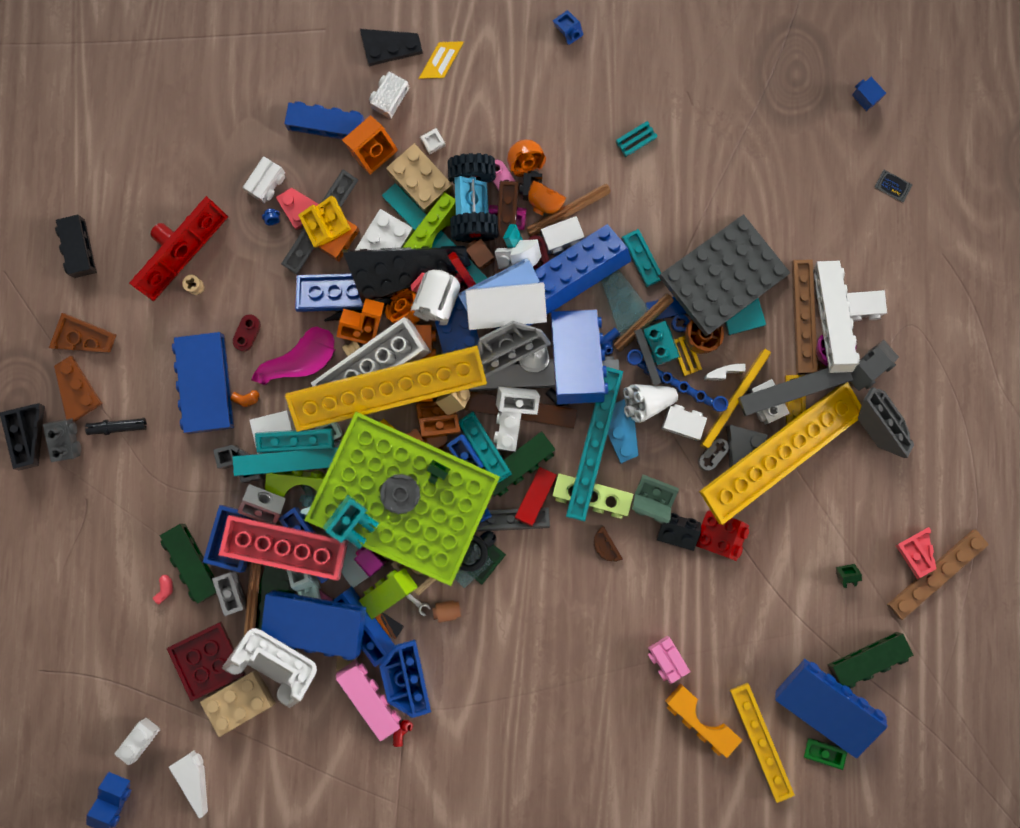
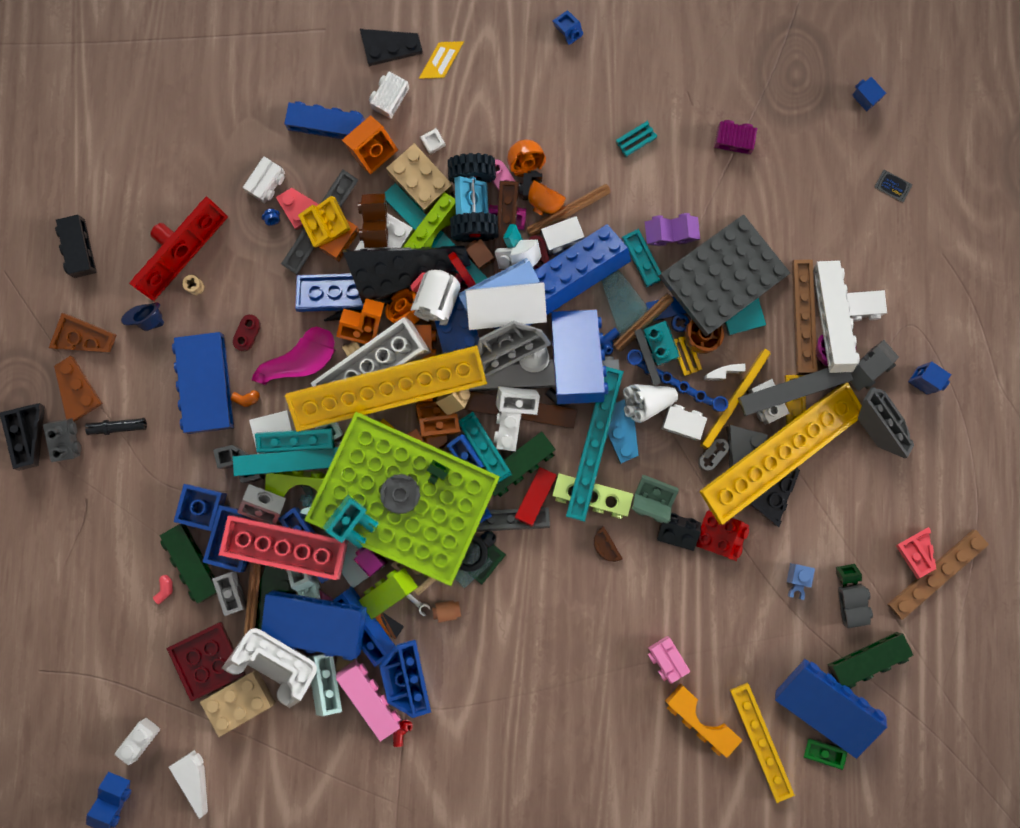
(144, 316): none -> dark blue piece
(198, 506): none -> blue brick
(325, 686): none -> light aqua brick
(374, 214): none -> reddish brown brick
(679, 230): none -> medium lavender brick
(735, 137): none -> magenta brick
(773, 501): none -> black wing
(800, 577): none -> medium blue brick
(855, 605): none -> dark grey brick
(930, 378): none -> blue brick

